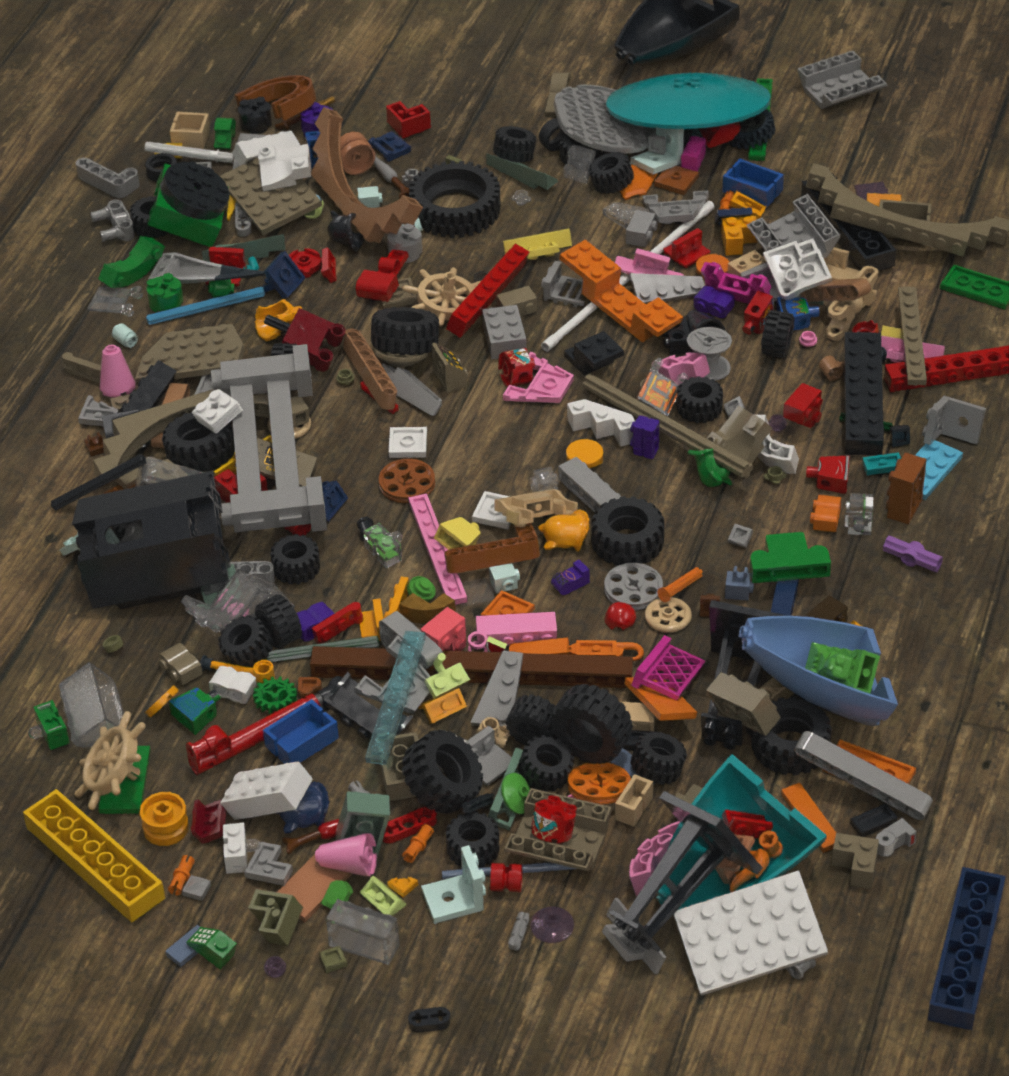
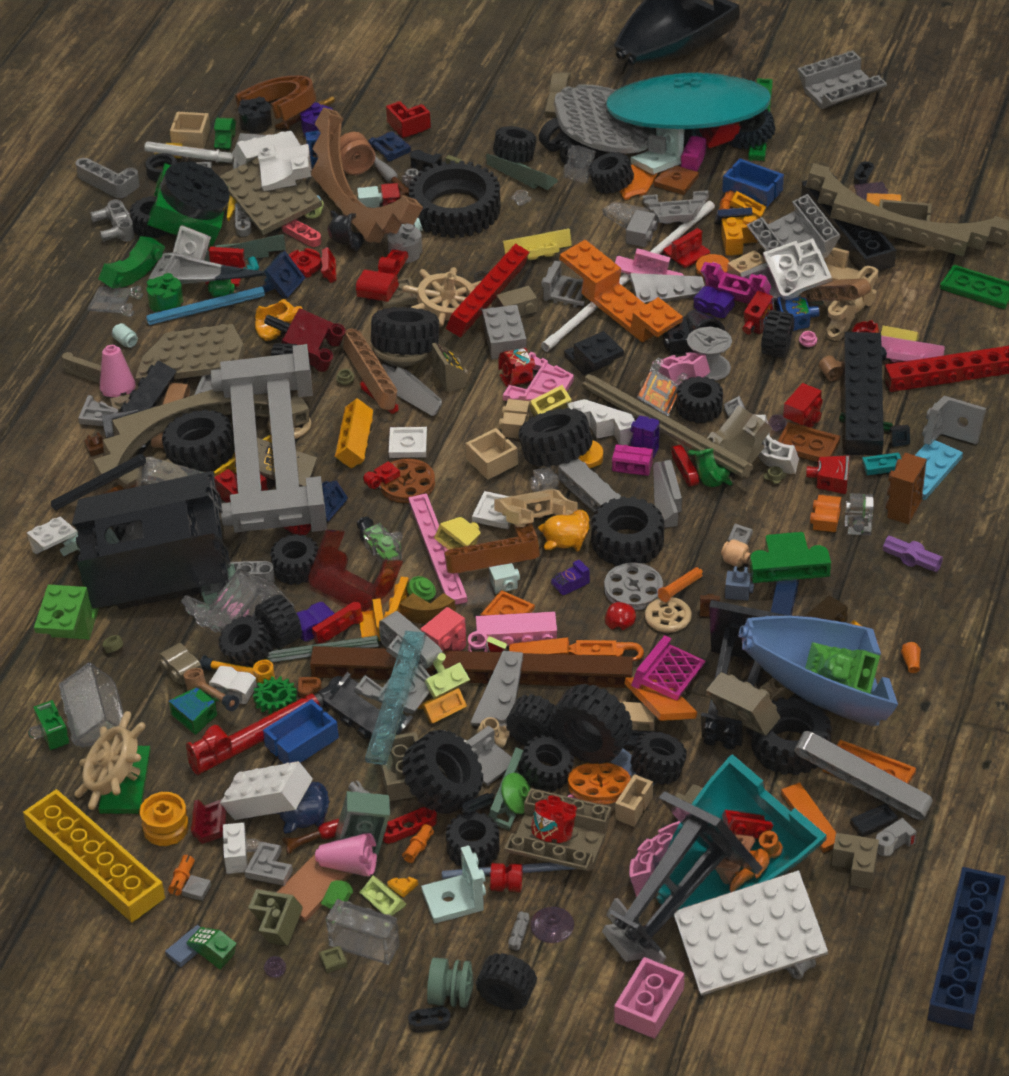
(50, 534): none -> white bracket
(66, 613): none -> bright green bracket
(161, 701): light orange tile -> none
(191, 243): none -> white plate
(195, 679): none -> medium nougat piece
(217, 410): white brick -> none
(309, 237): none -> coral beam
(330, 576): none -> clear red windscreen
(354, 433): none -> light orange brick
(384, 473): none -> red plate
(389, 193): none -> red brick
(421, 160): none -> black leg
(449, 982): none -> sand green wheel
(491, 453): none -> tan piece
(506, 981): none -> black tyre
(514, 415): none -> tan piece
(551, 401): none -> light yellow brick
(555, 437): none -> black tyre
(632, 460): none -> dark pink brick
(649, 997): none -> bright pink brick
(667, 492): none -> light grey wedge
(684, 465): none -> red beam
(735, 553): none -> light nougat head
(809, 442): none -> dark orange plate
(863, 173): none -> black beam
(911, 656): none -> orange cone
(912, 336): dark tan plate -> none

